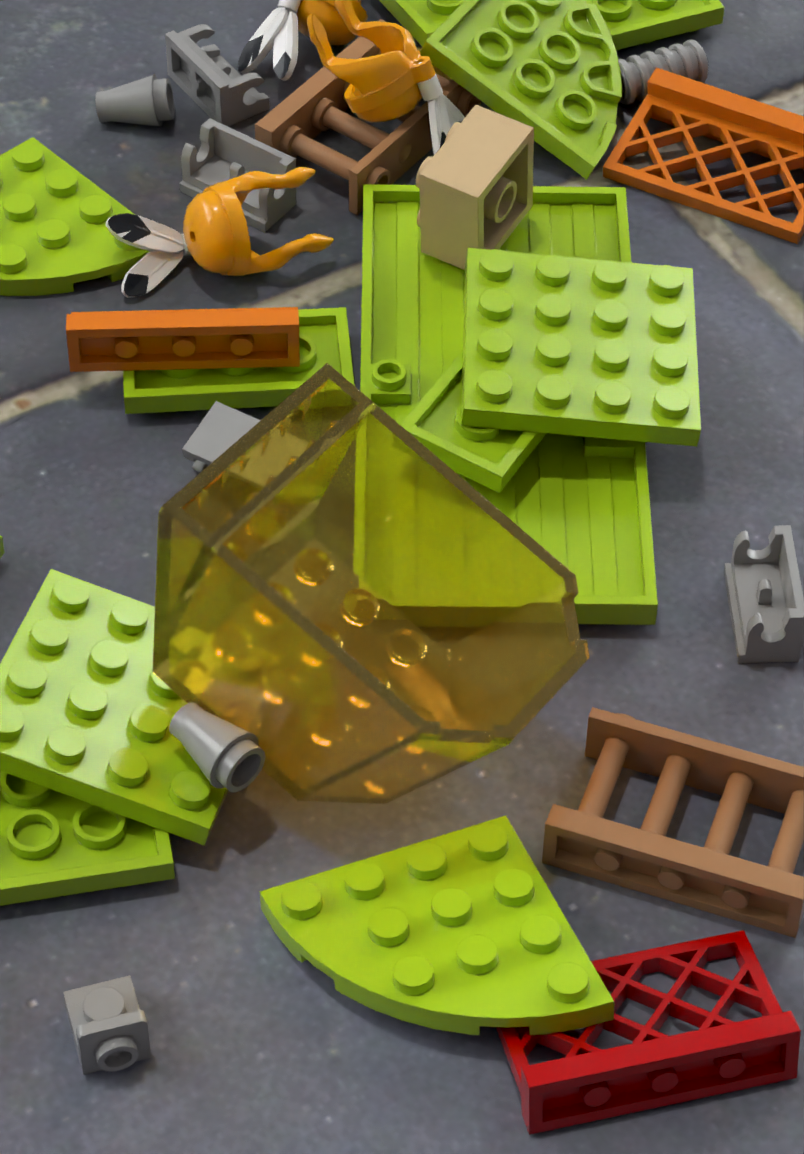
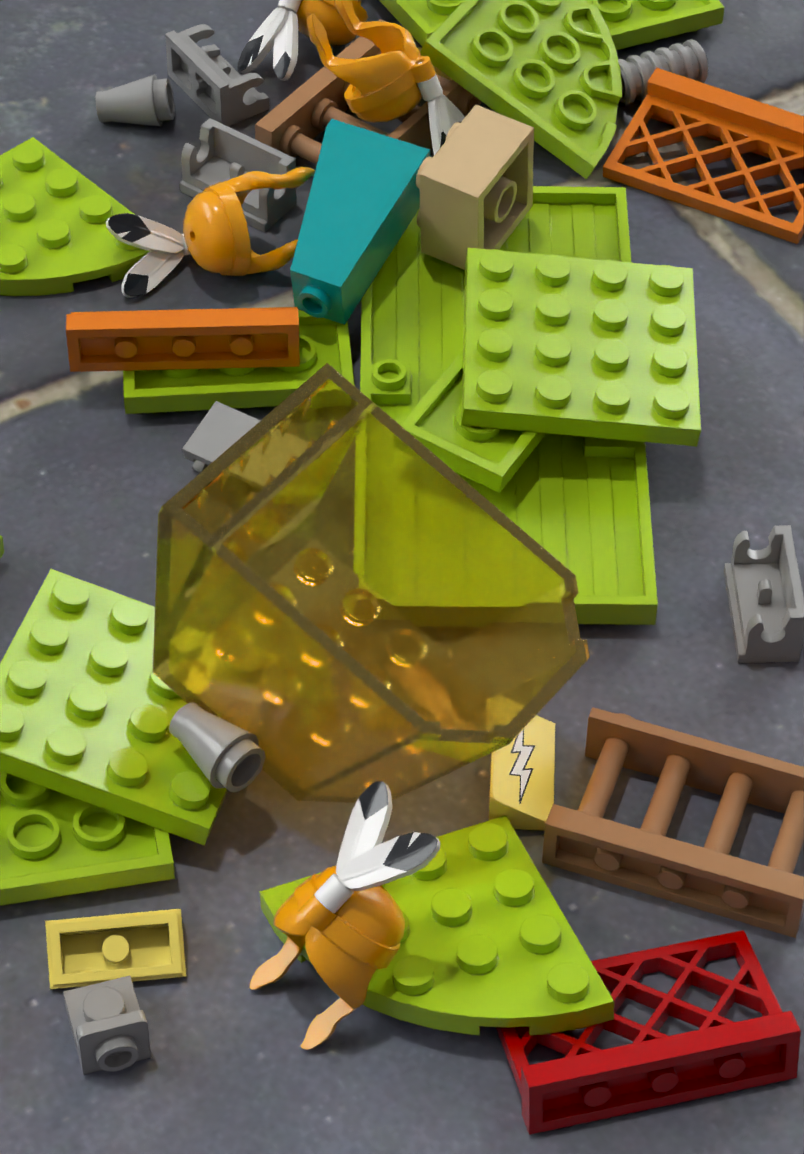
(114, 947): none -> light yellow slope
(346, 912): none -> light orange hair
(353, 217): none -> teal slope
(524, 777): none -> light yellow slope

